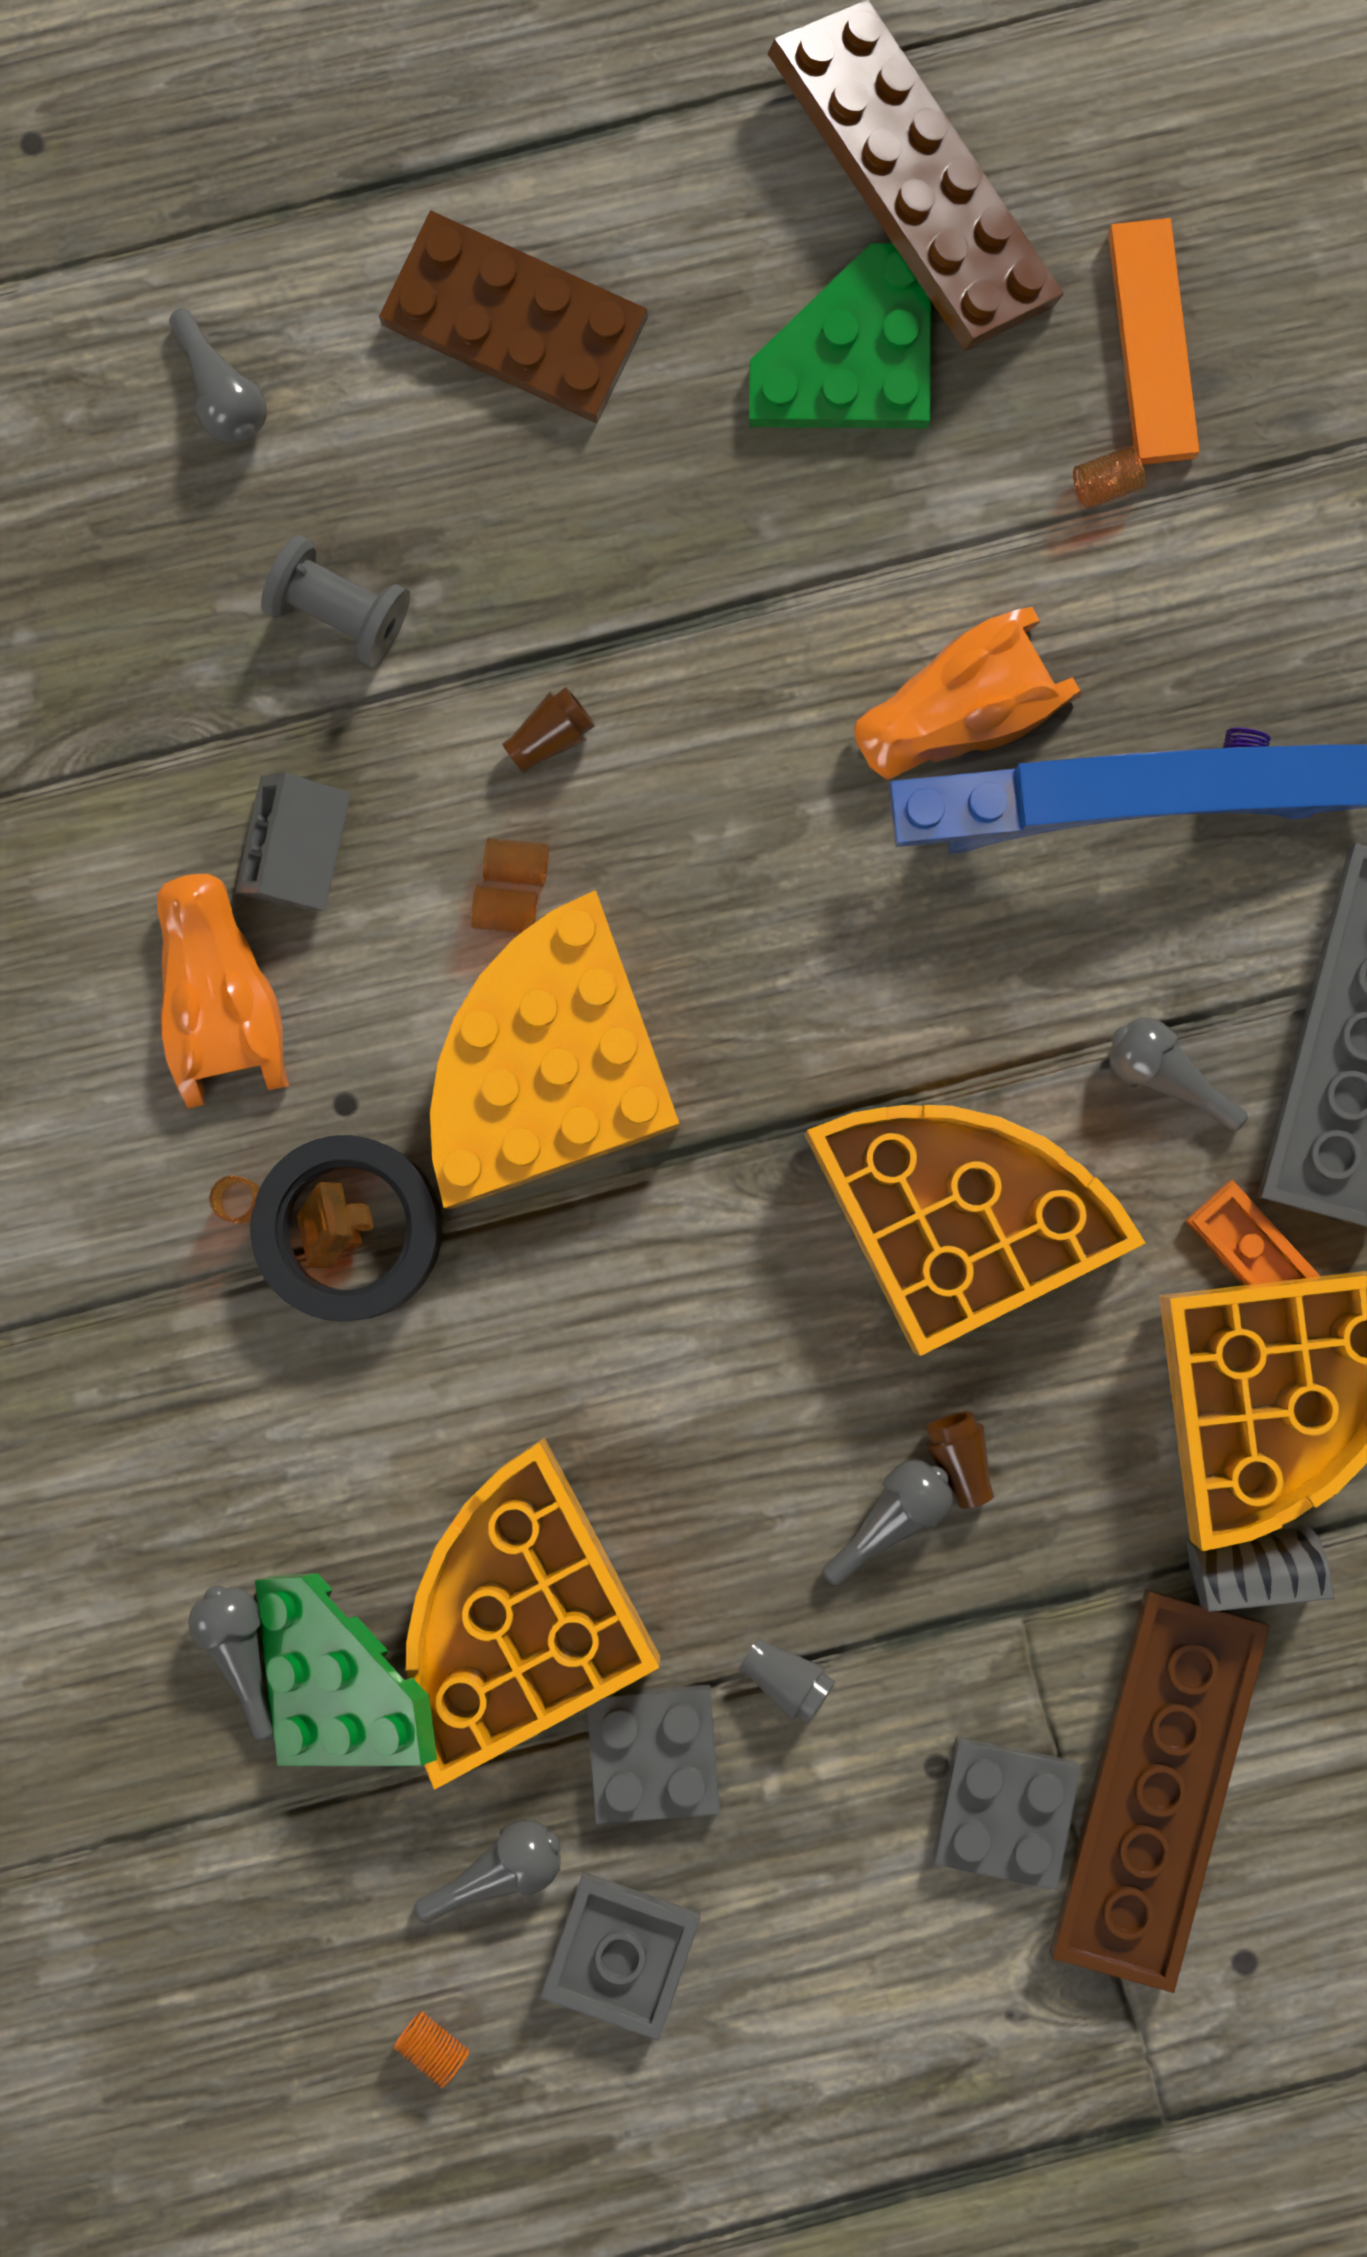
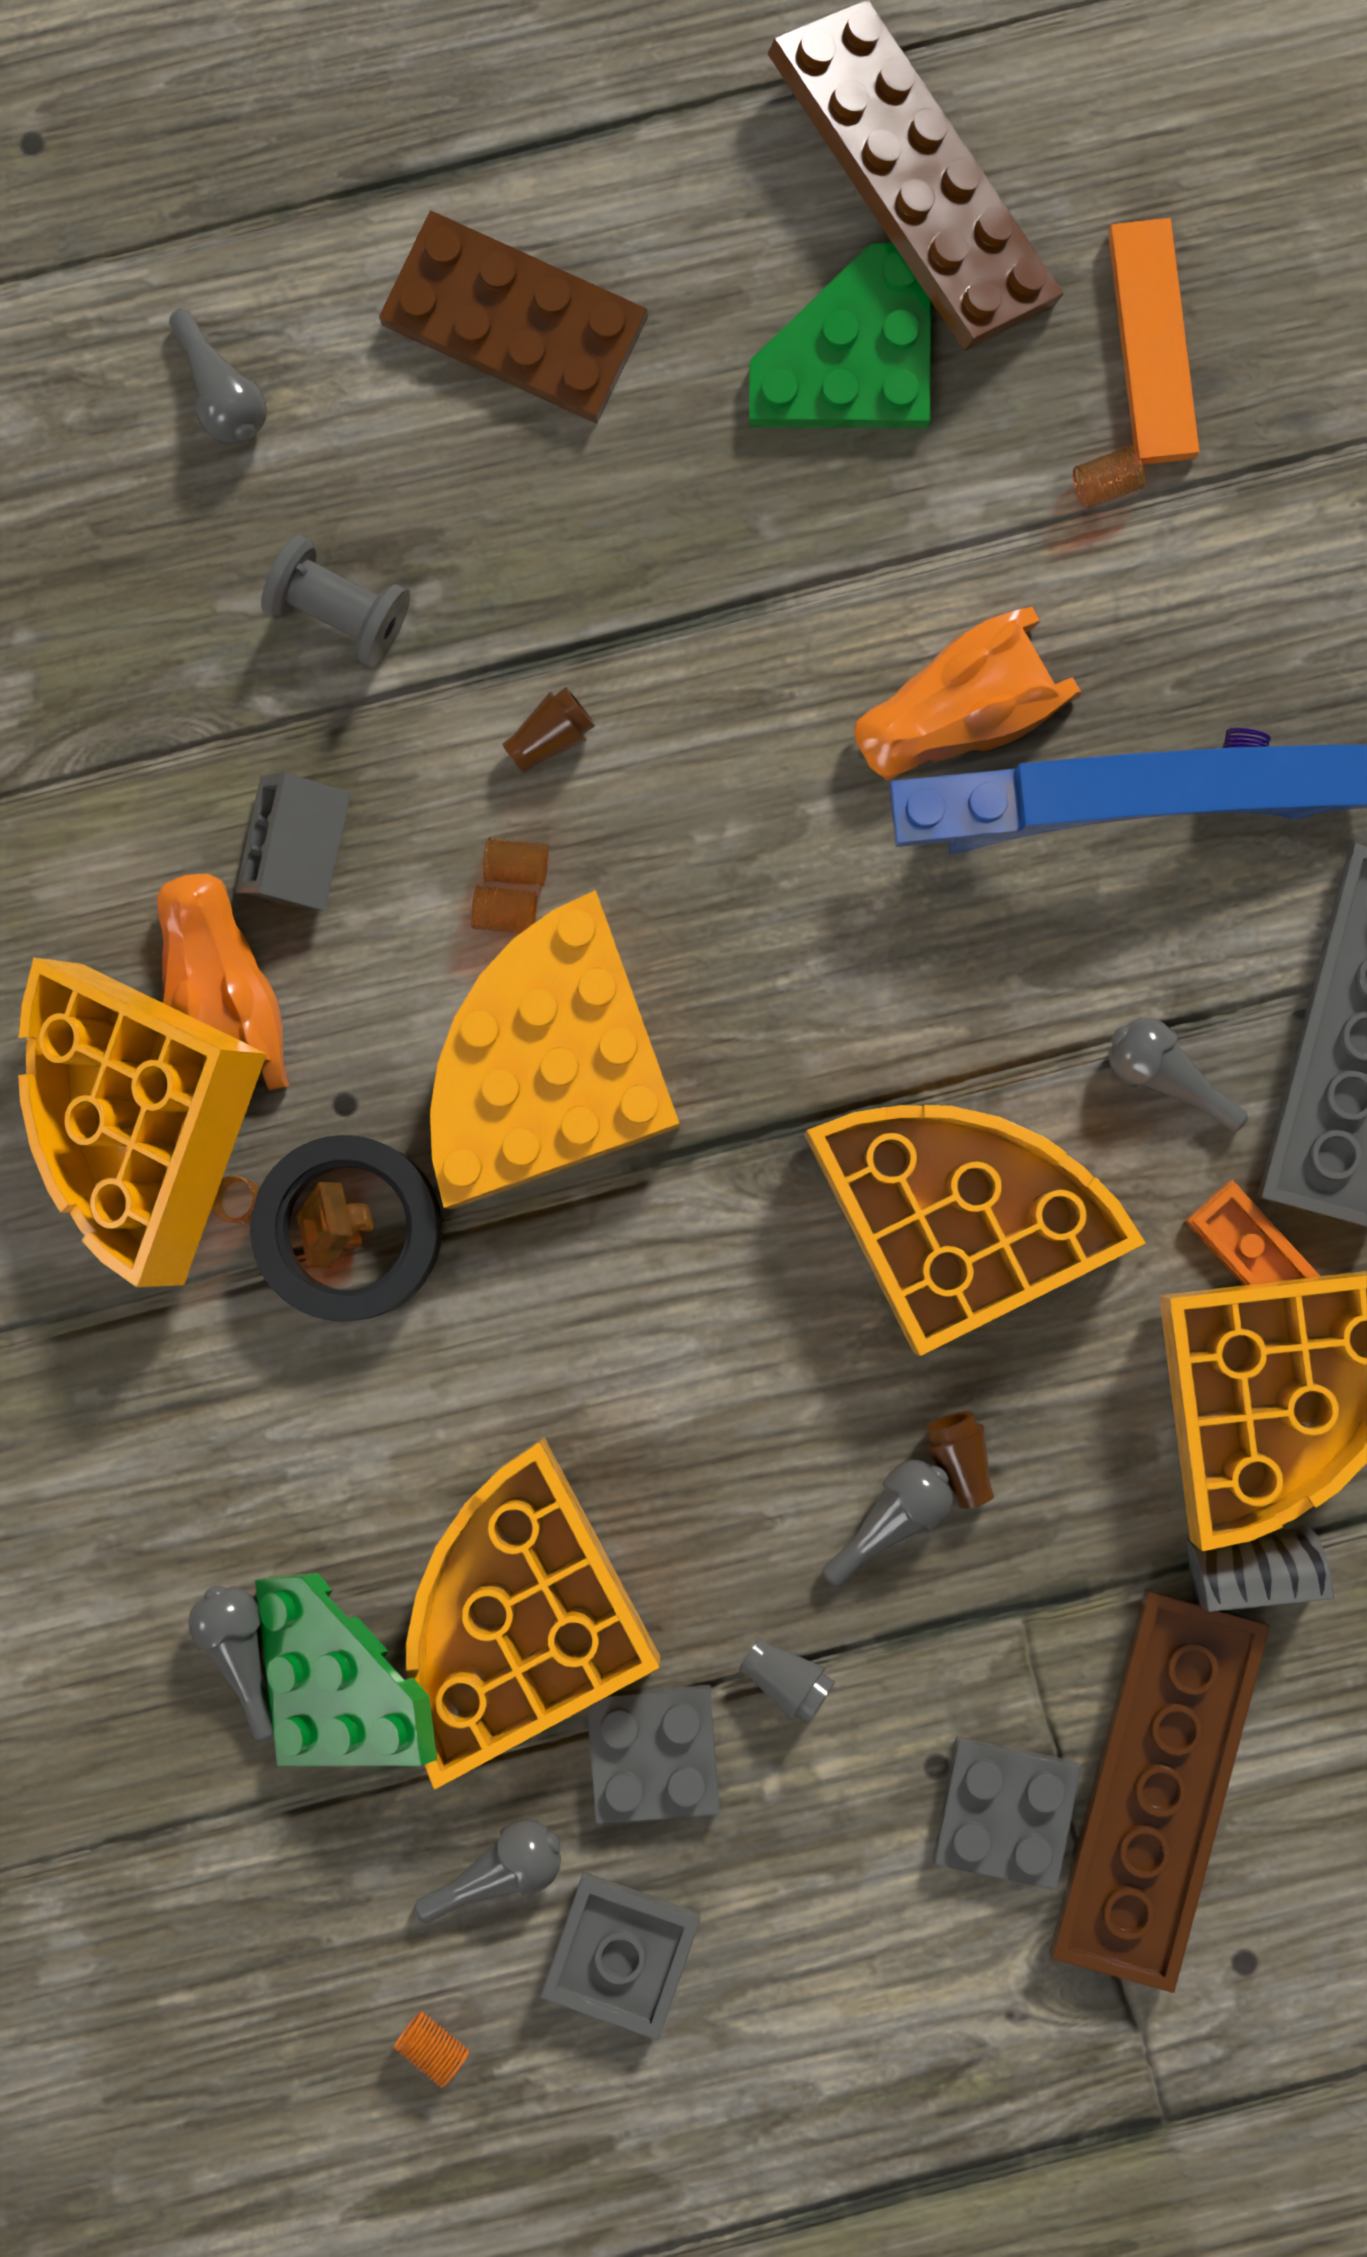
(129, 1115): none -> light orange brick

